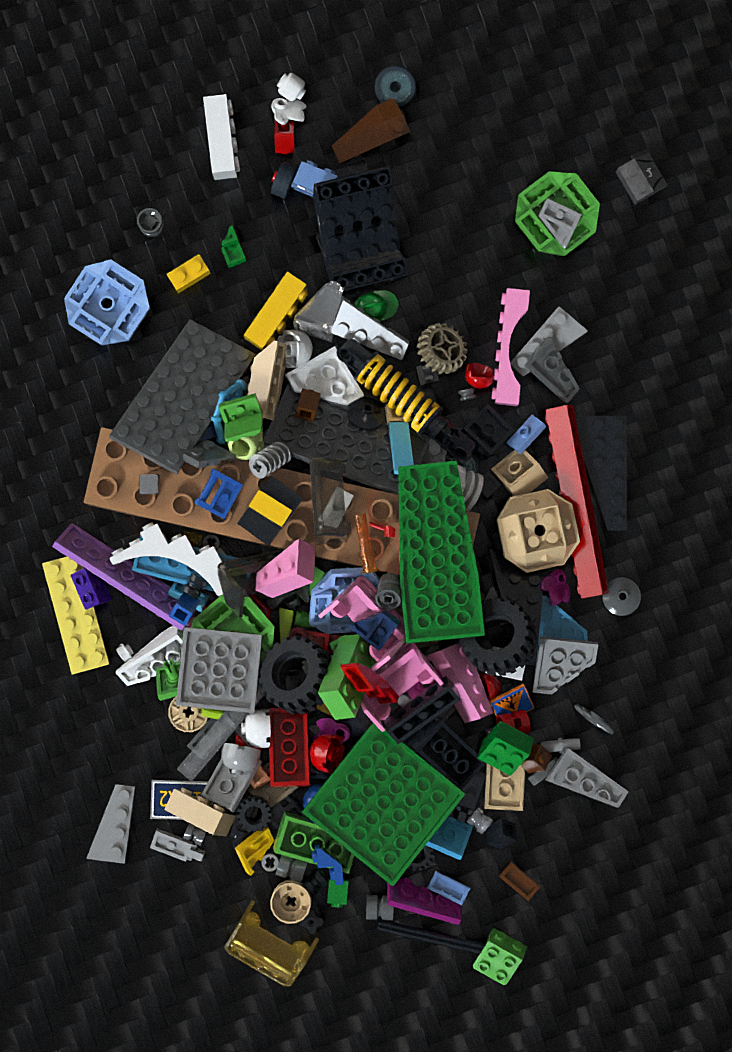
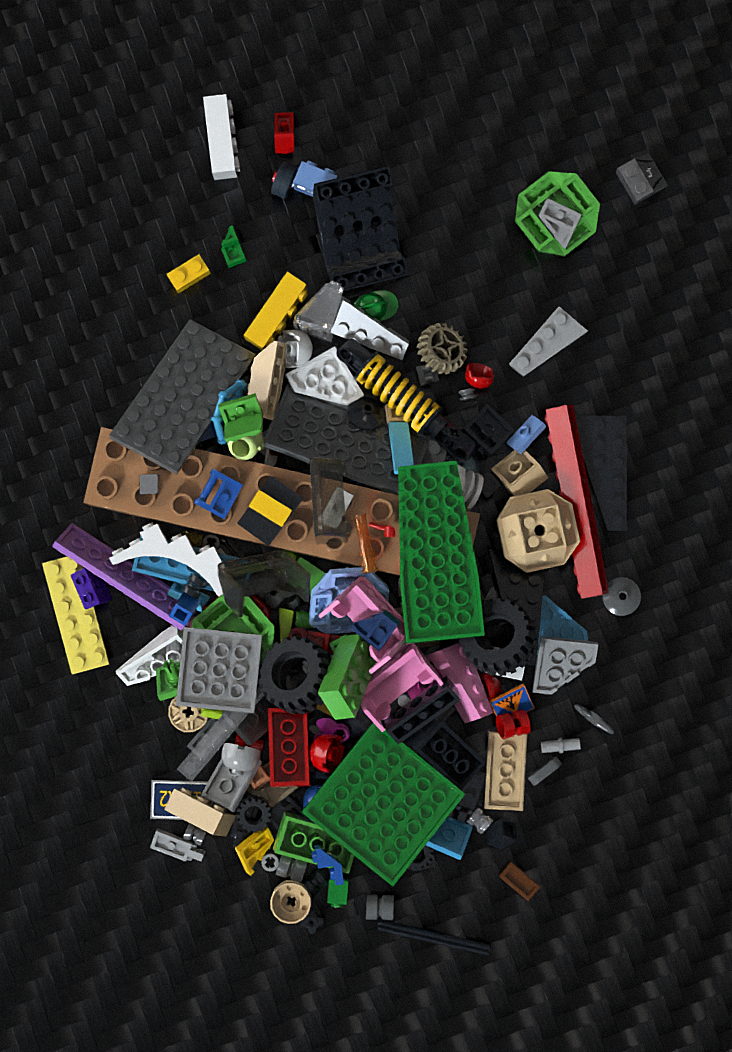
(105, 282): light blue piece -> none
(113, 832): light grey wing -> none
(125, 652): white plate -> none
(150, 222): dark grey wheel -> none
(207, 454): dark grey wing -> none
(257, 728): white cylinder -> none
(266, 951): clear yellow windscreen -> none
(269, 459): light grey piece -> none
(288, 110): white plate -> none
(288, 570): bright pink wedge -> none
(291, 87): white head -> none
(307, 405): reddish brown brick -> none
(369, 682): red slope -> none
(376, 128): reddish brown wedge -> none
(388, 591): dark grey wheel -> none
(398, 74): wheel -> none
(422, 901): magenta wing -> none
(448, 887): medium blue plate -> none
(500, 957): bright green bracket -> none
(505, 748): green brick -> none
(507, 387): bright pink arch -> none
(537, 760): reddish brown brick -> none
(551, 370): dark grey wing -> none
(557, 587): magenta plate -> none
(582, 777): light grey wing -> none

